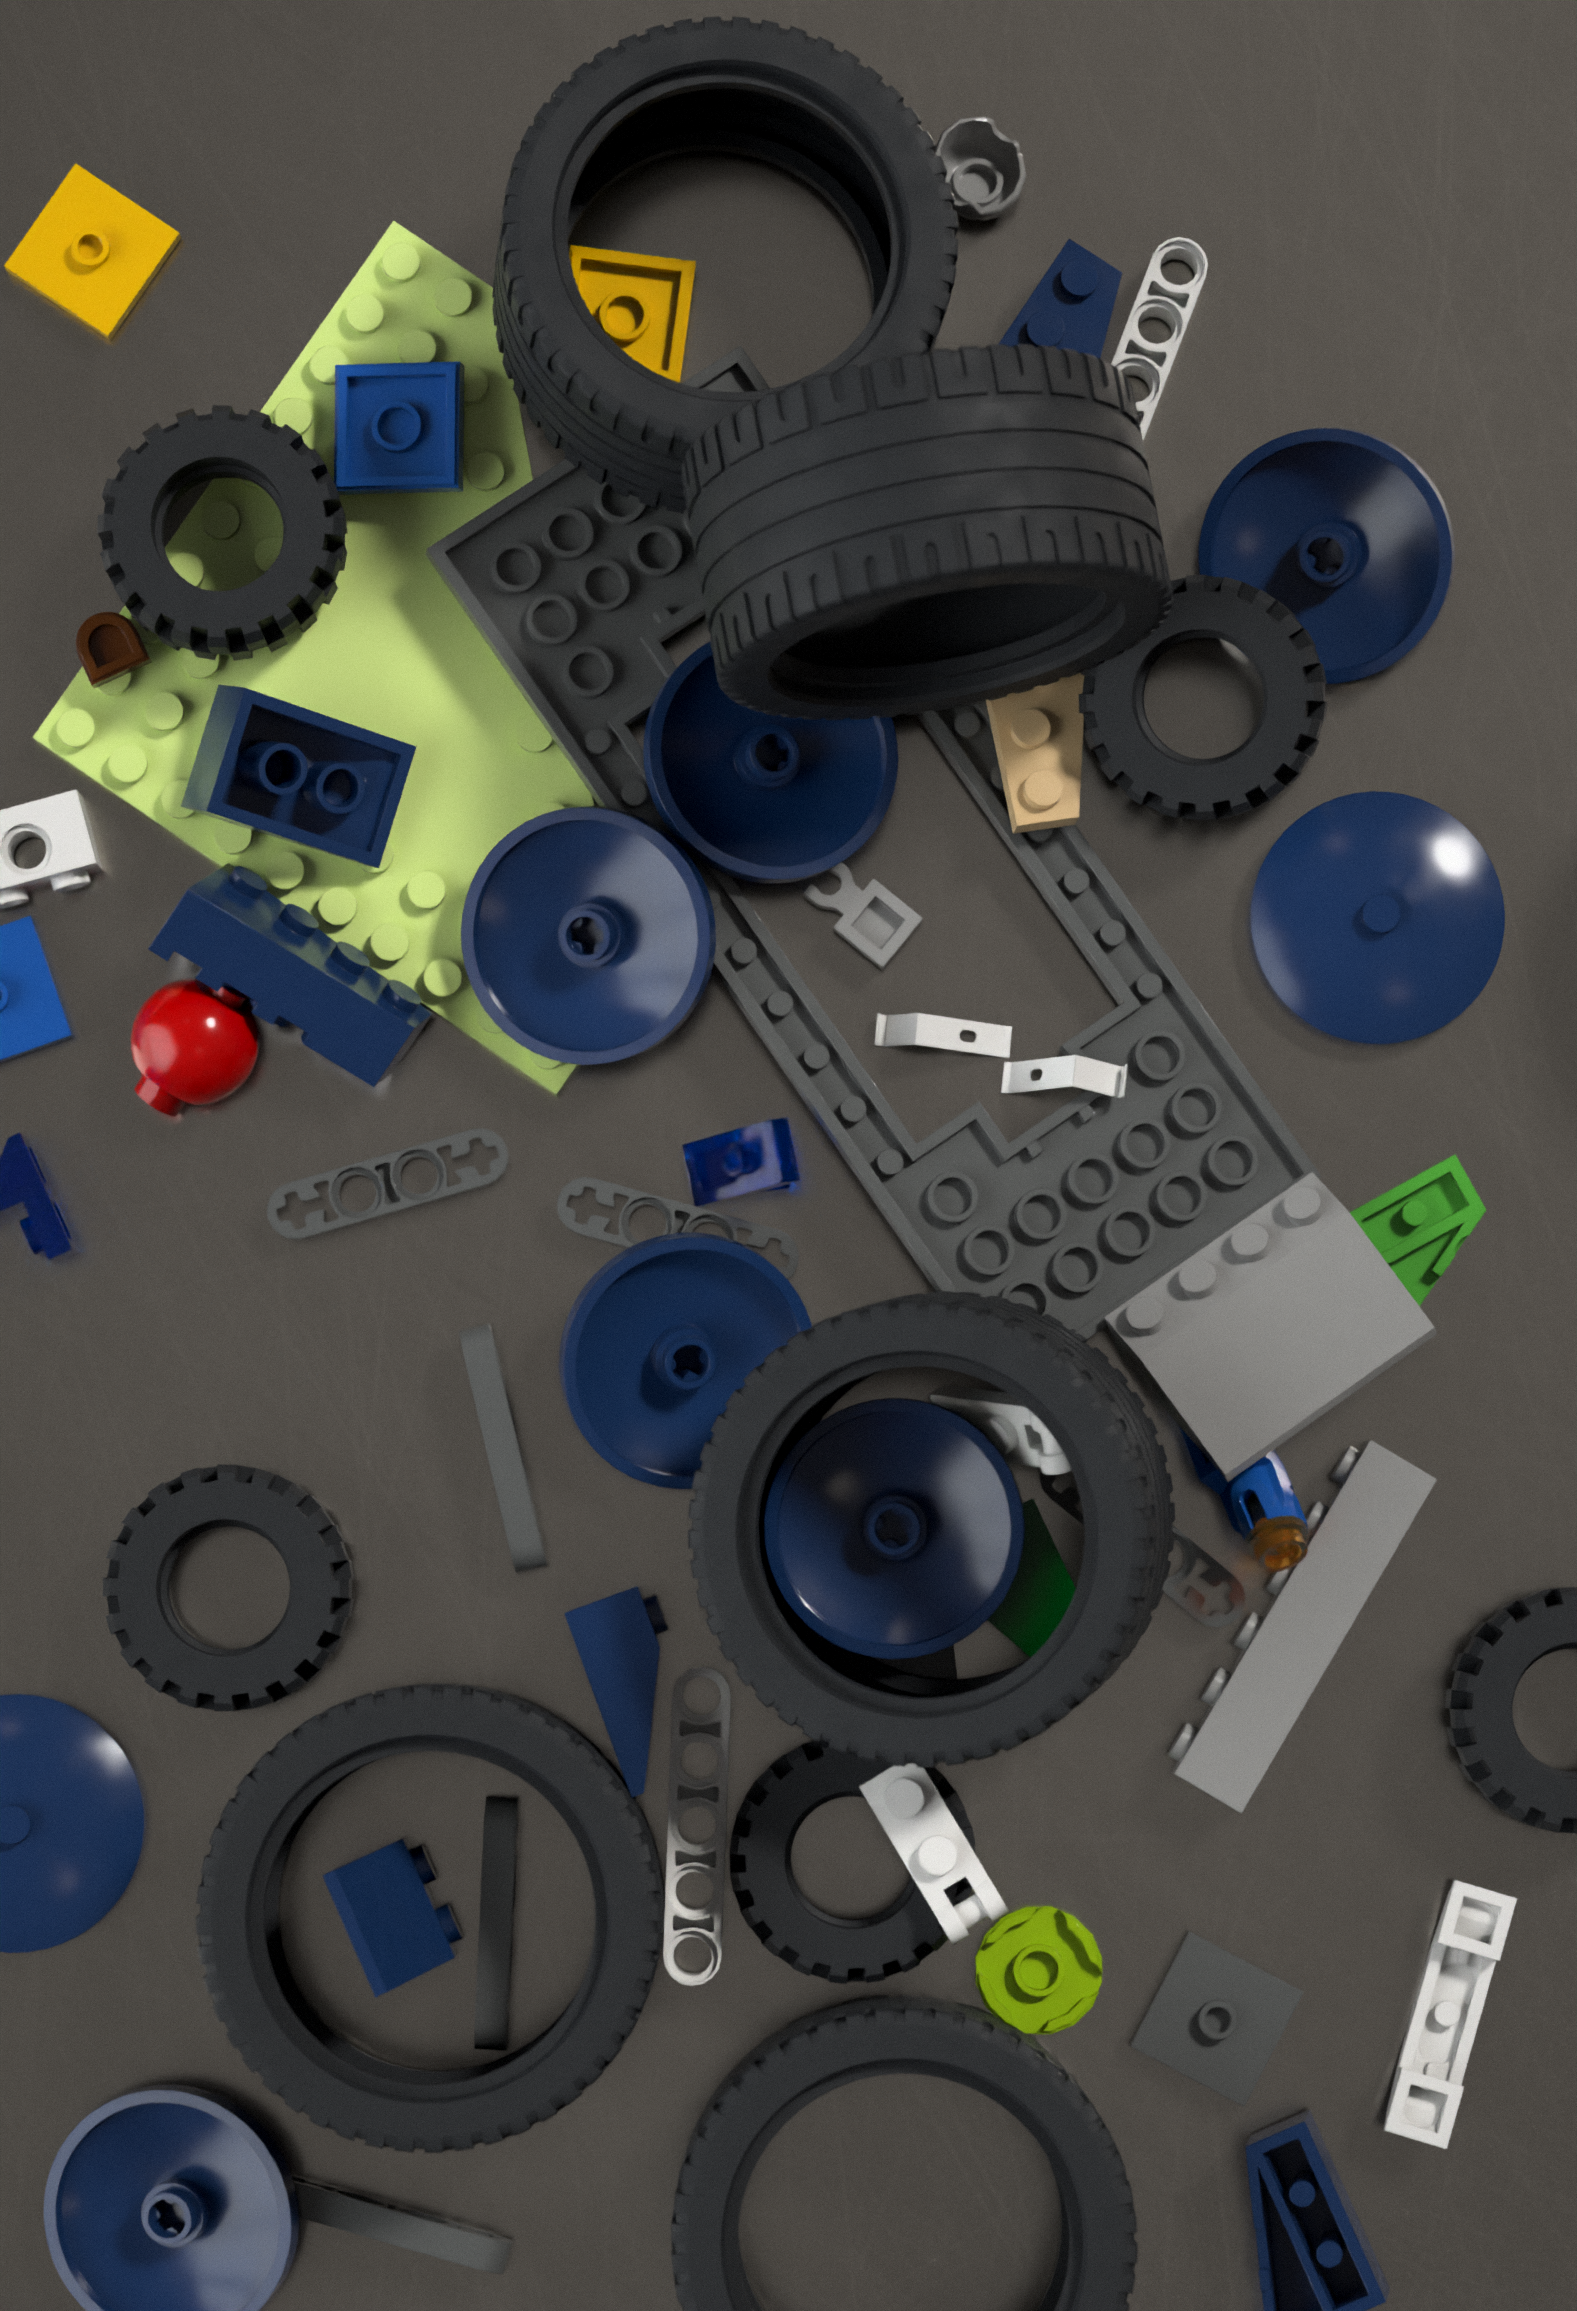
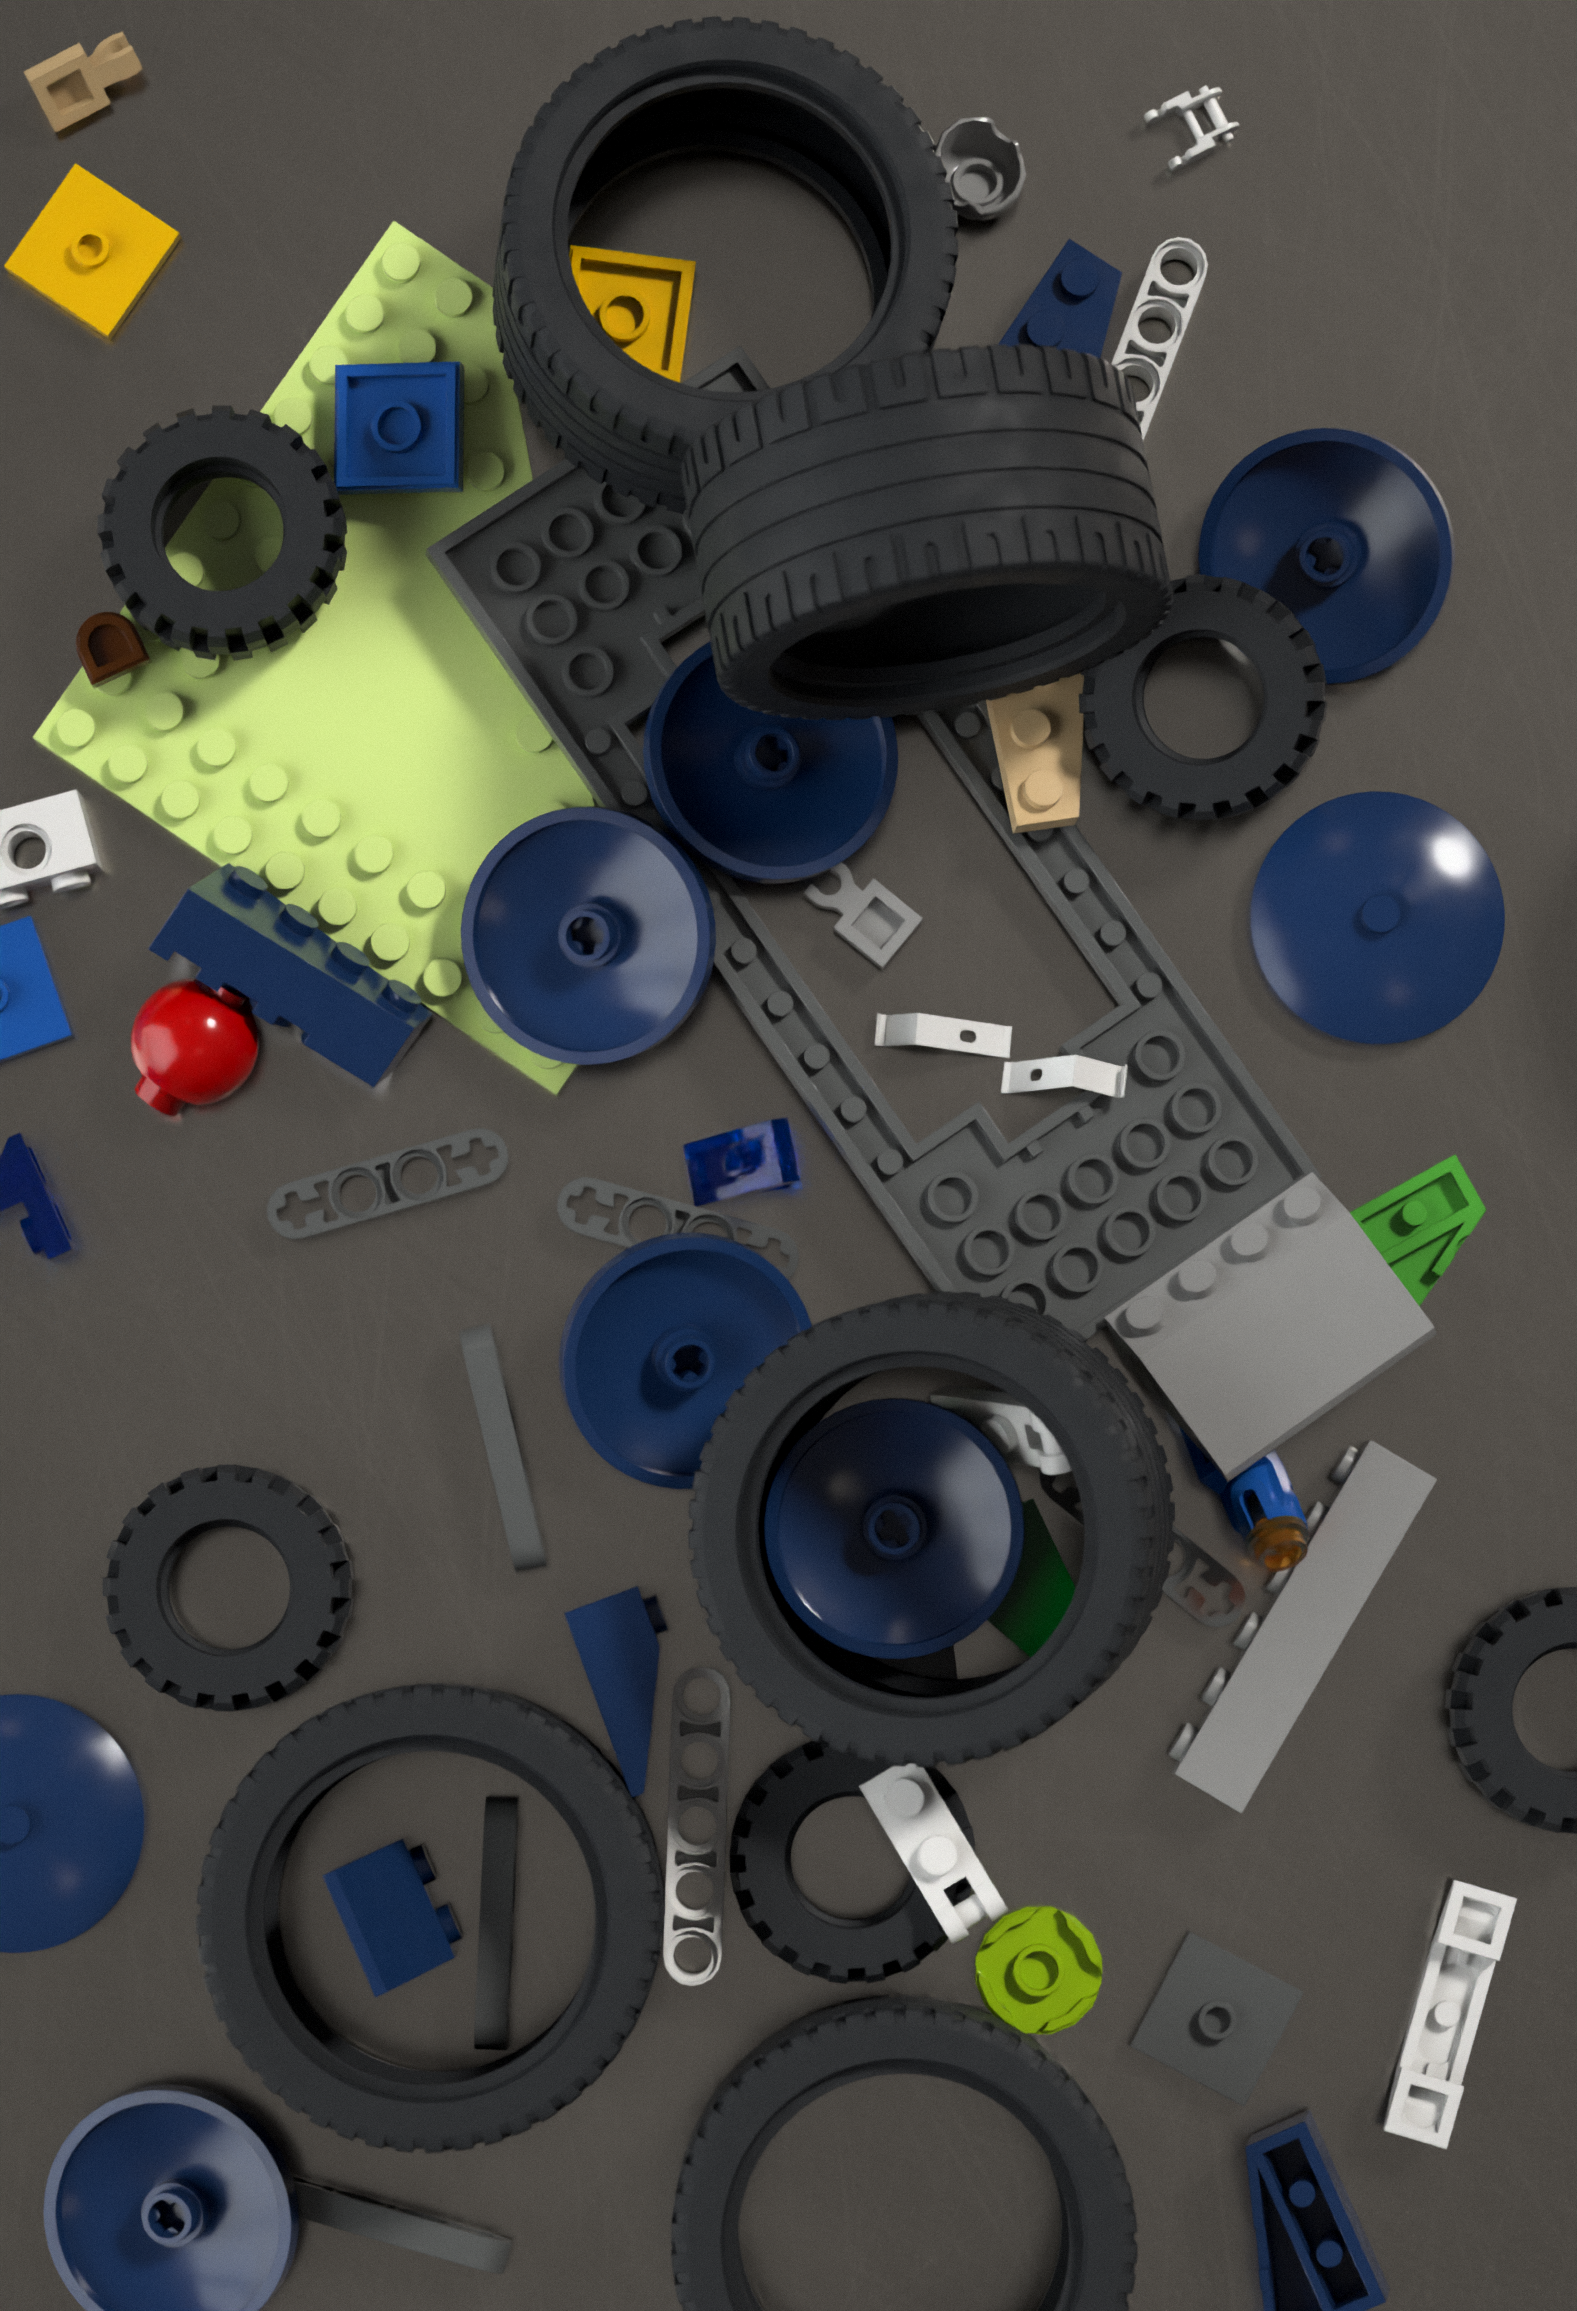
(73, 85): none -> tan plate
(298, 775): dark blue slope -> none
(1183, 106): none -> white piece

